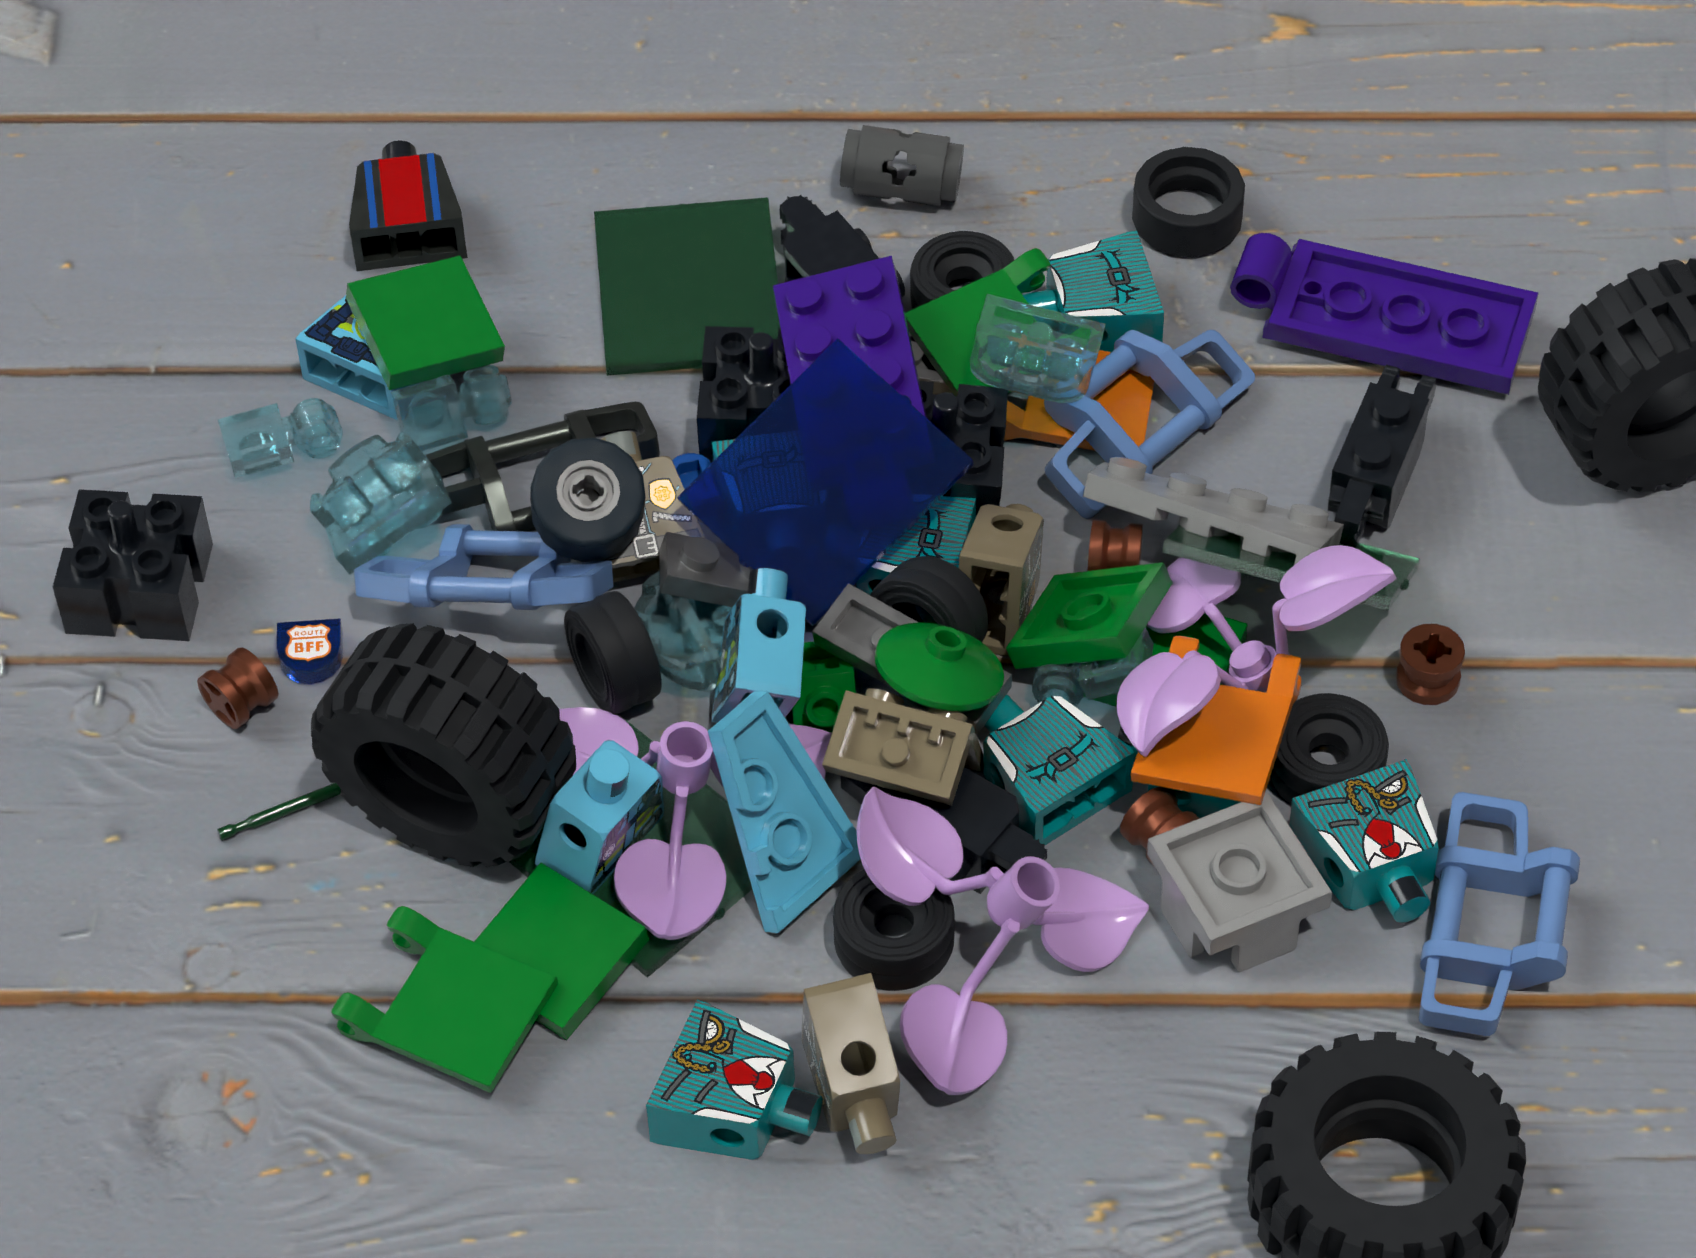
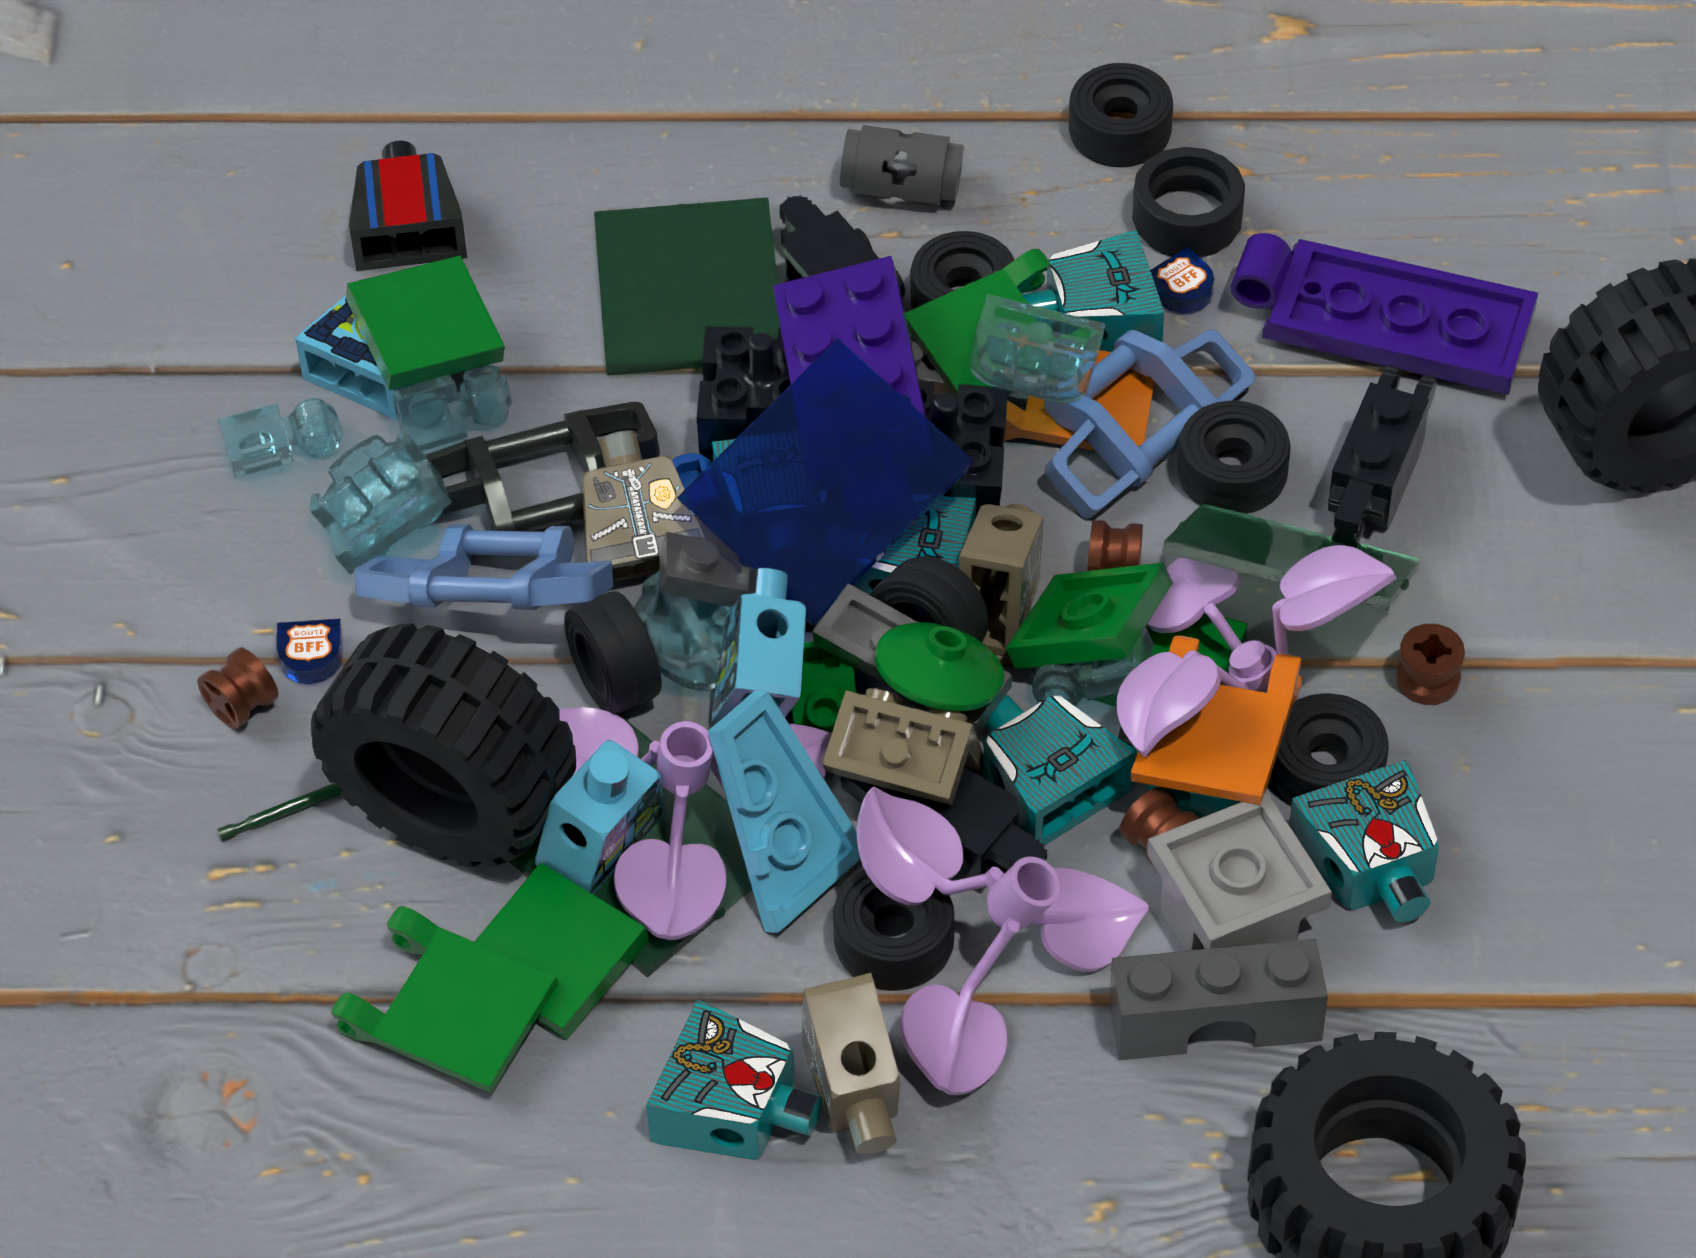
(133, 565): black brick -> none
(587, 524): black wheel -> none
(1126, 89): none -> black tyre
(1170, 995): none -> dark grey arch
(1184, 282): none -> clear blue tile
(1210, 512): light grey wing -> none
(1240, 428): none -> black tyre
(1521, 874): medium blue bar -> none

